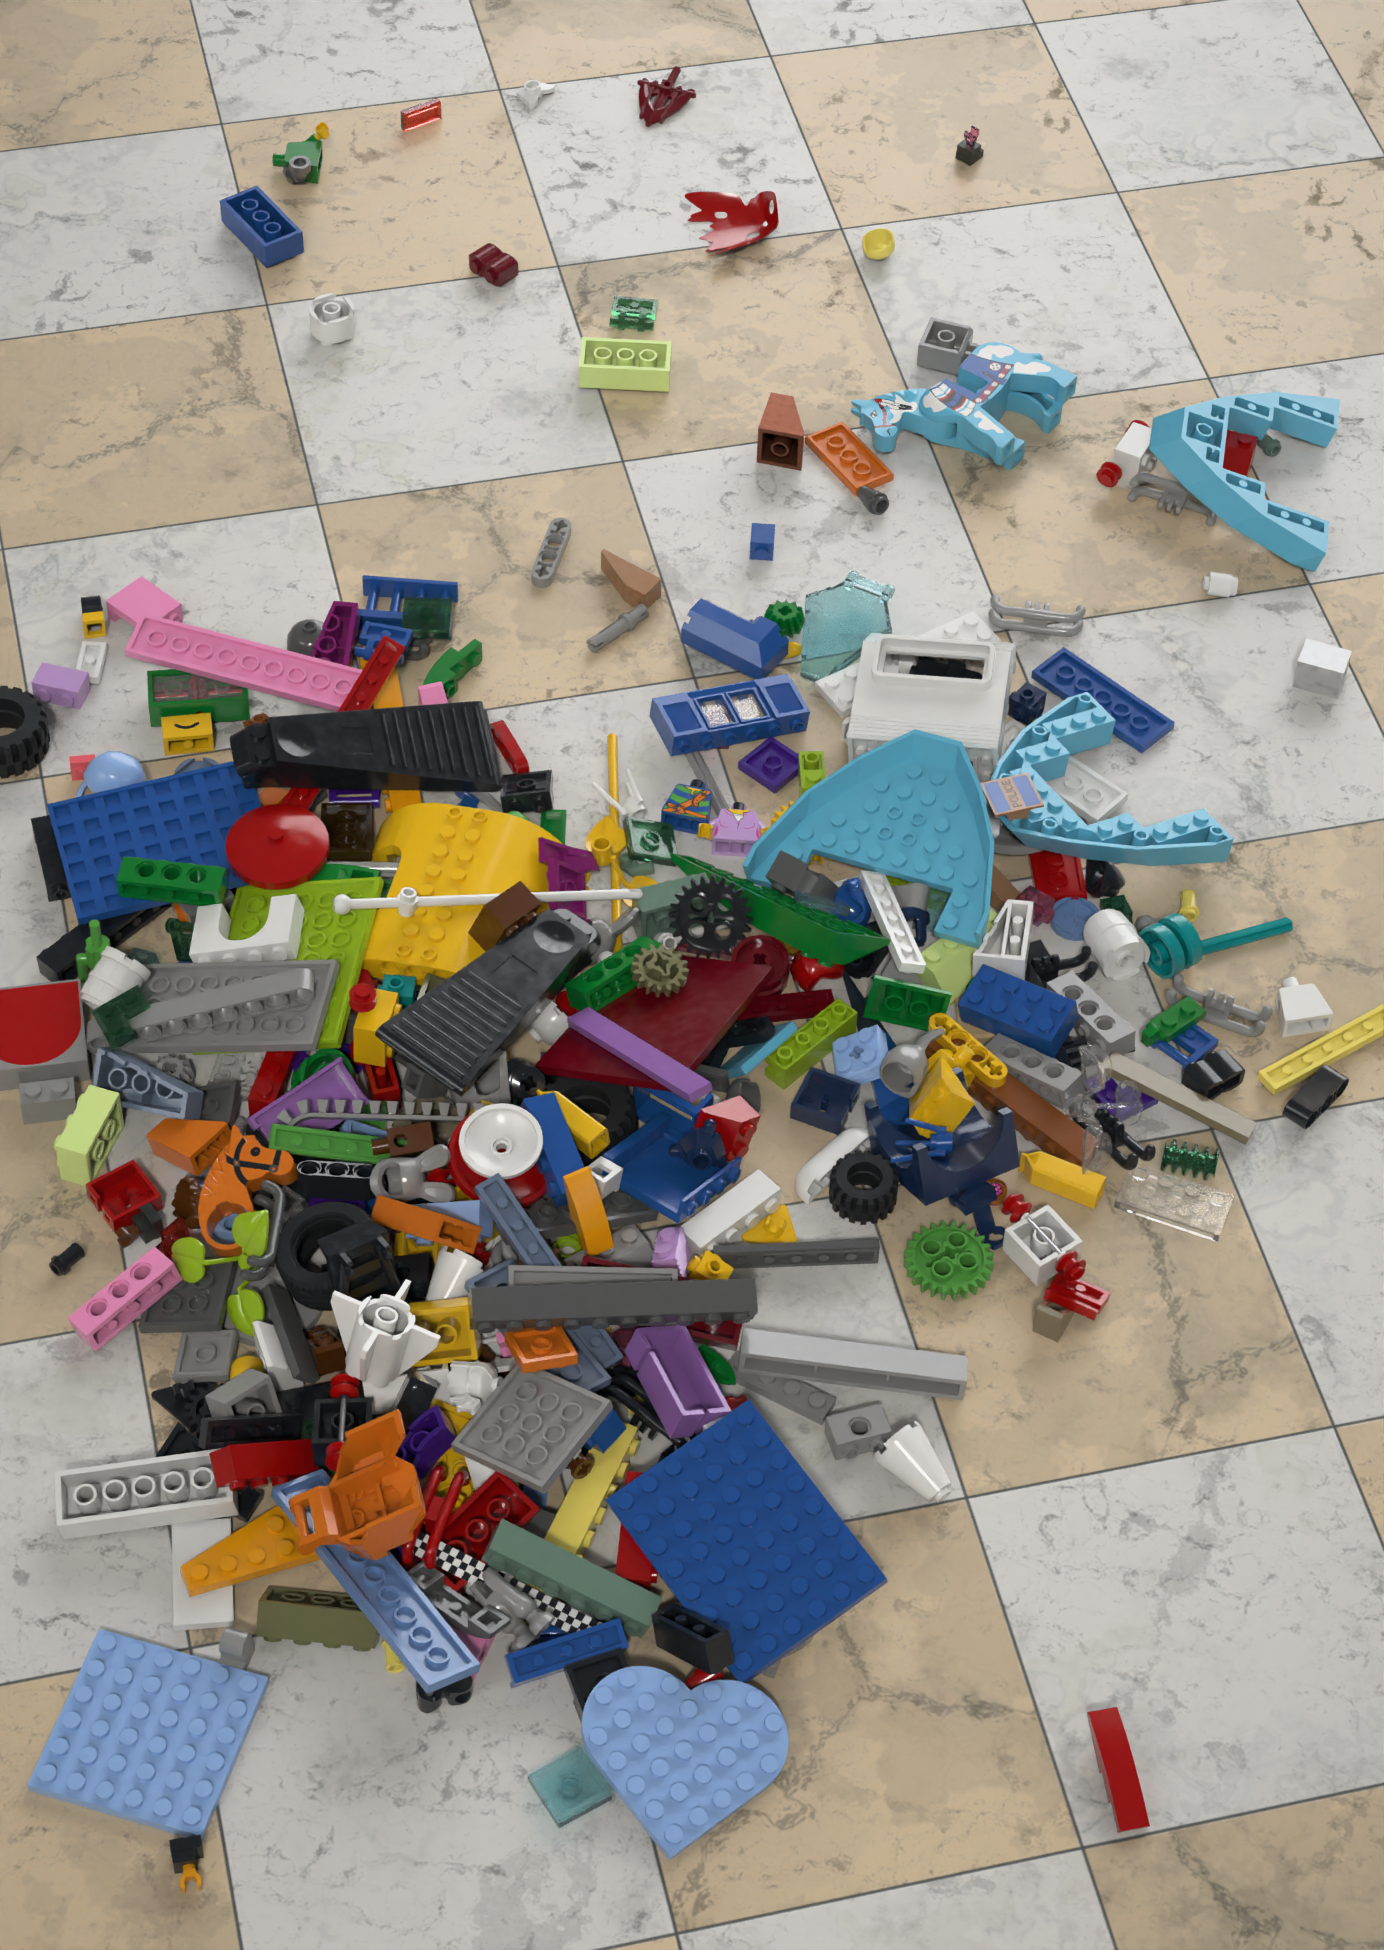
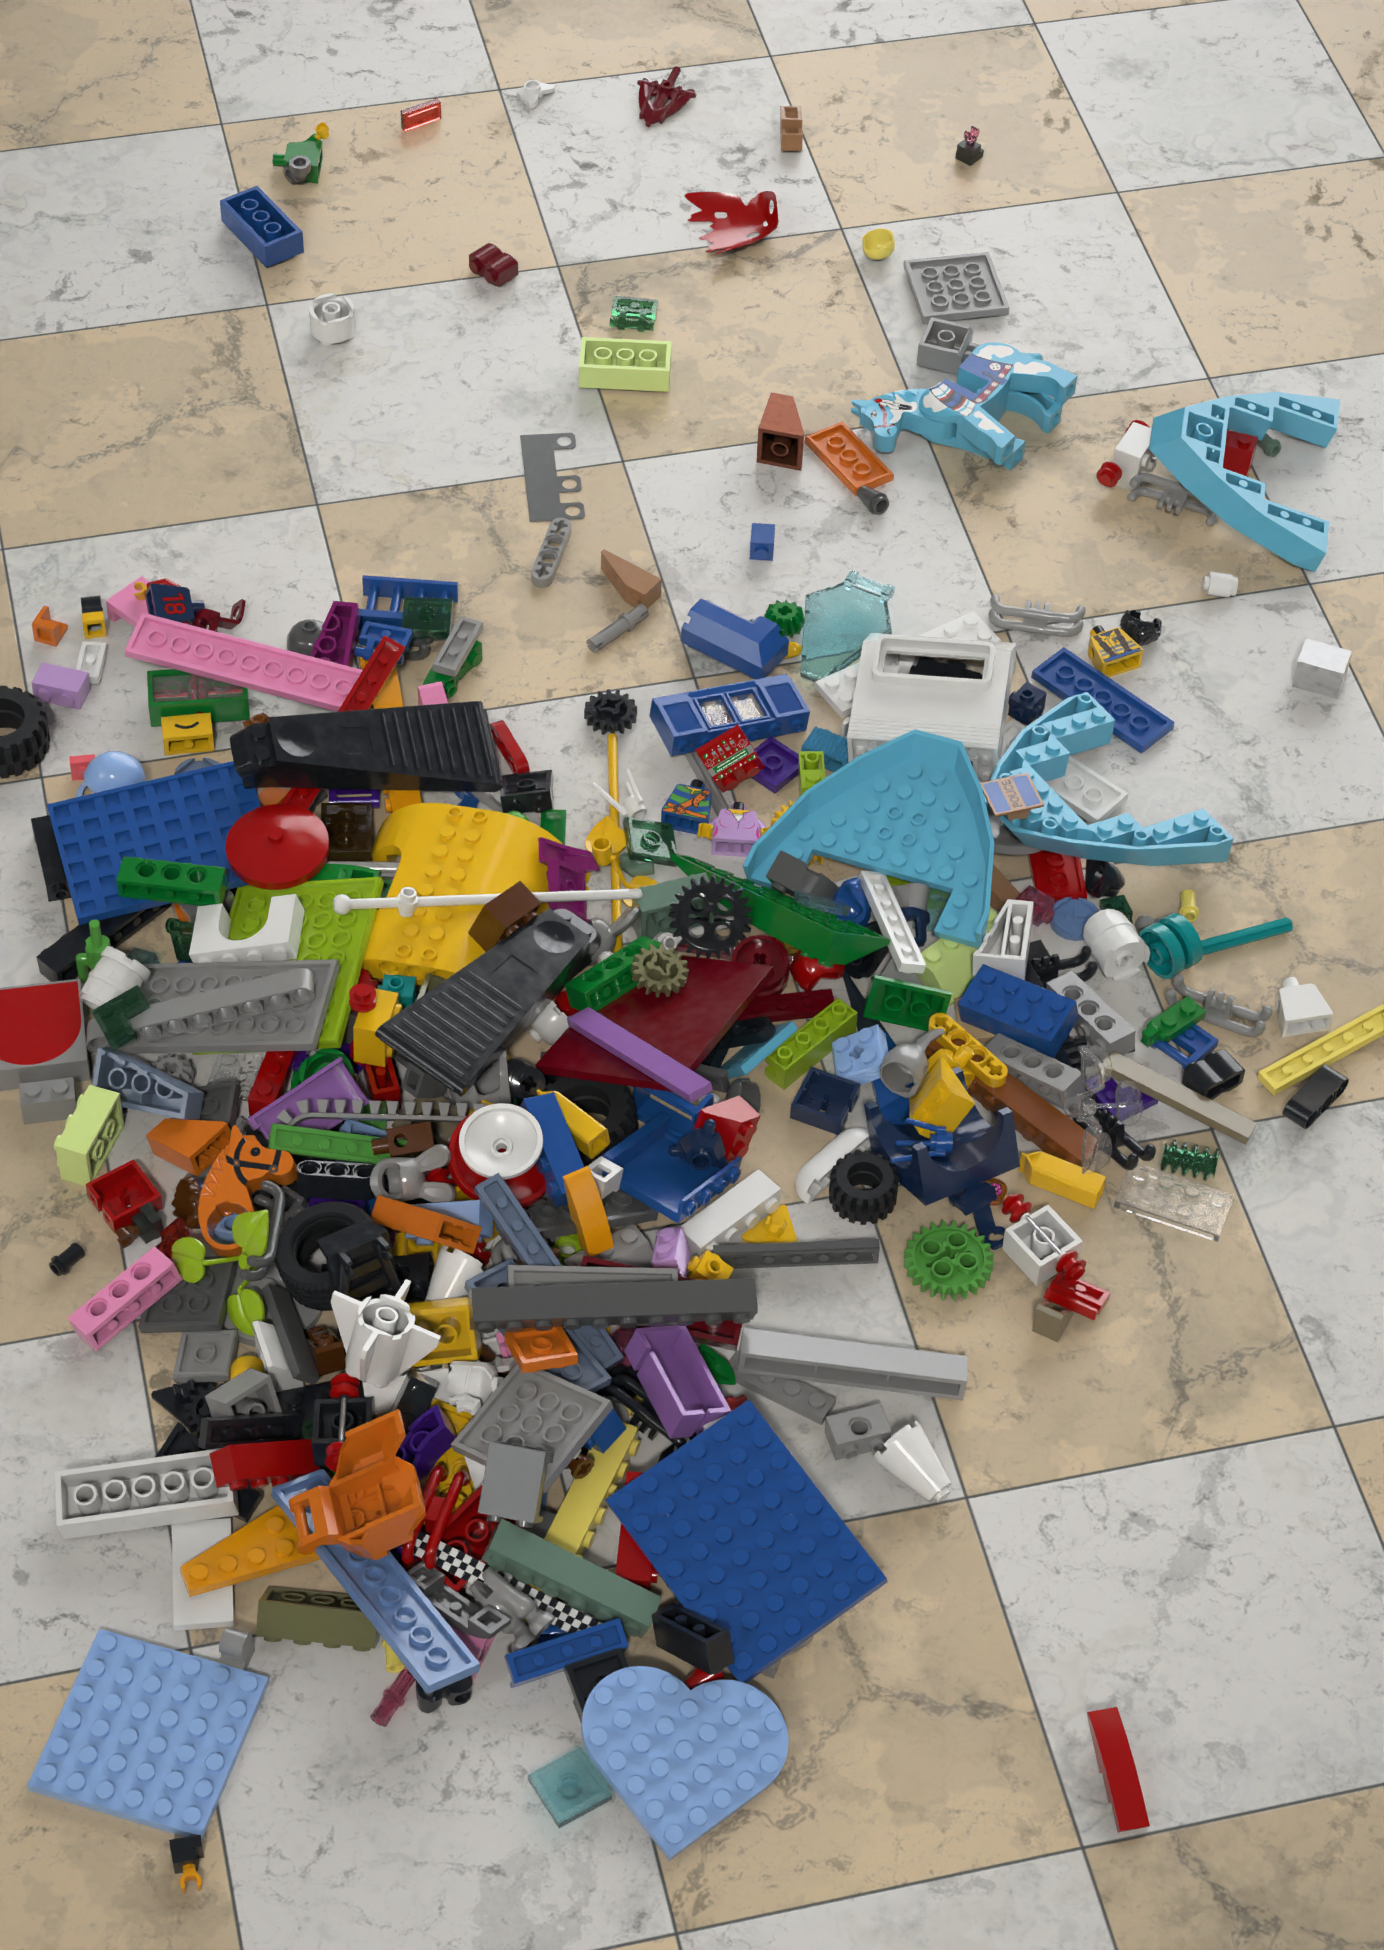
(48, 630): none -> orange panel
(168, 600): none -> dark blue torso
(212, 618): none -> dark red piece
(392, 1698): none -> clear pink axle
(457, 646): none -> light grey plate
(514, 1483): none -> panel
(542, 479): none -> dark grey piece
(610, 712): none -> black gear
(730, 758): none -> red slope
(791, 128): none -> medium nougat slope
(832, 745): none -> dark azure brick
(956, 287): none -> light grey plate
(1113, 651): none -> yellow torso
(1140, 631): none -> black hair

